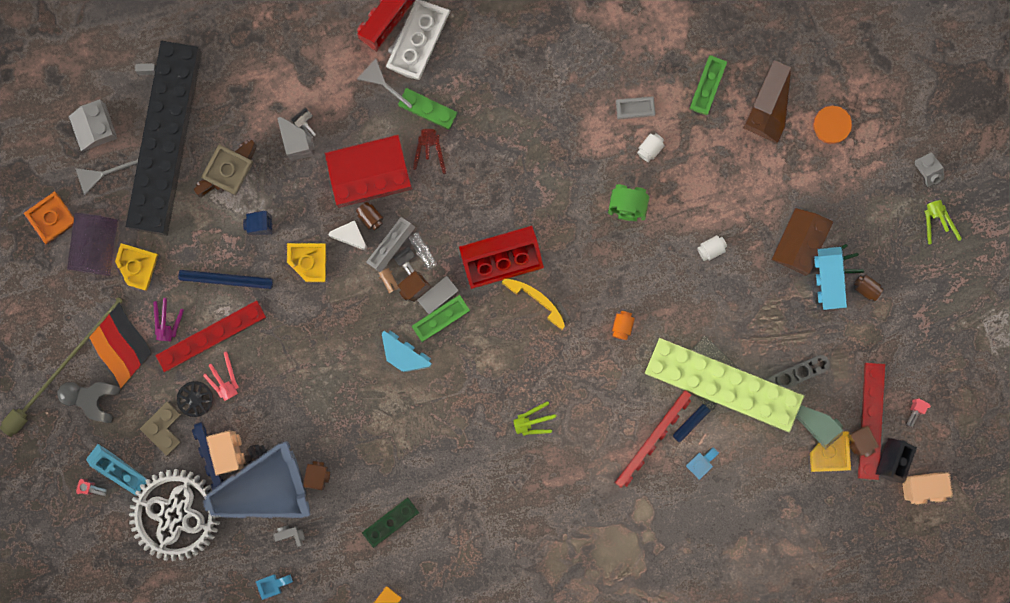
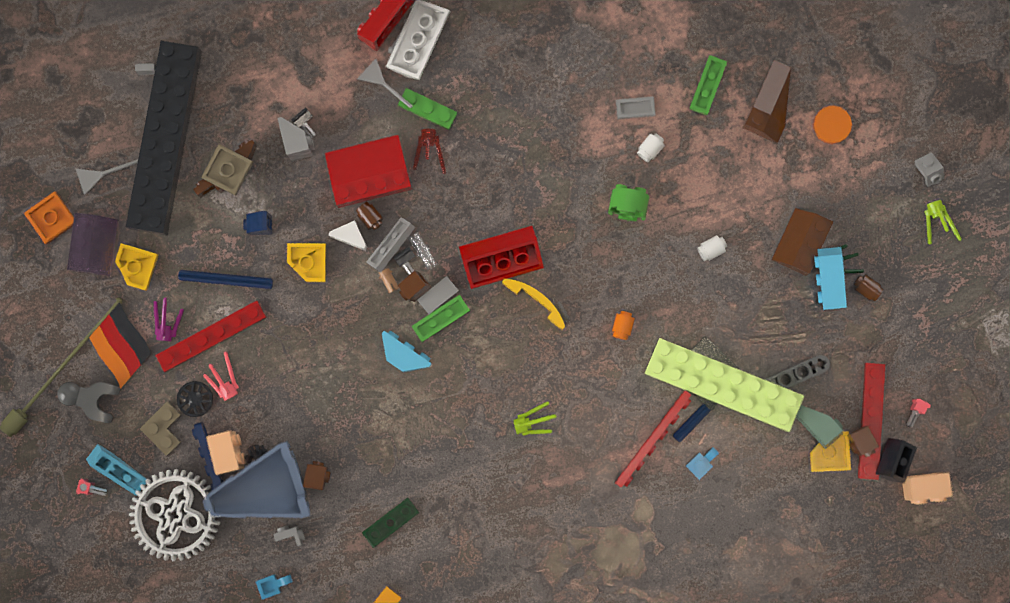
(92, 125): light grey slope -> none

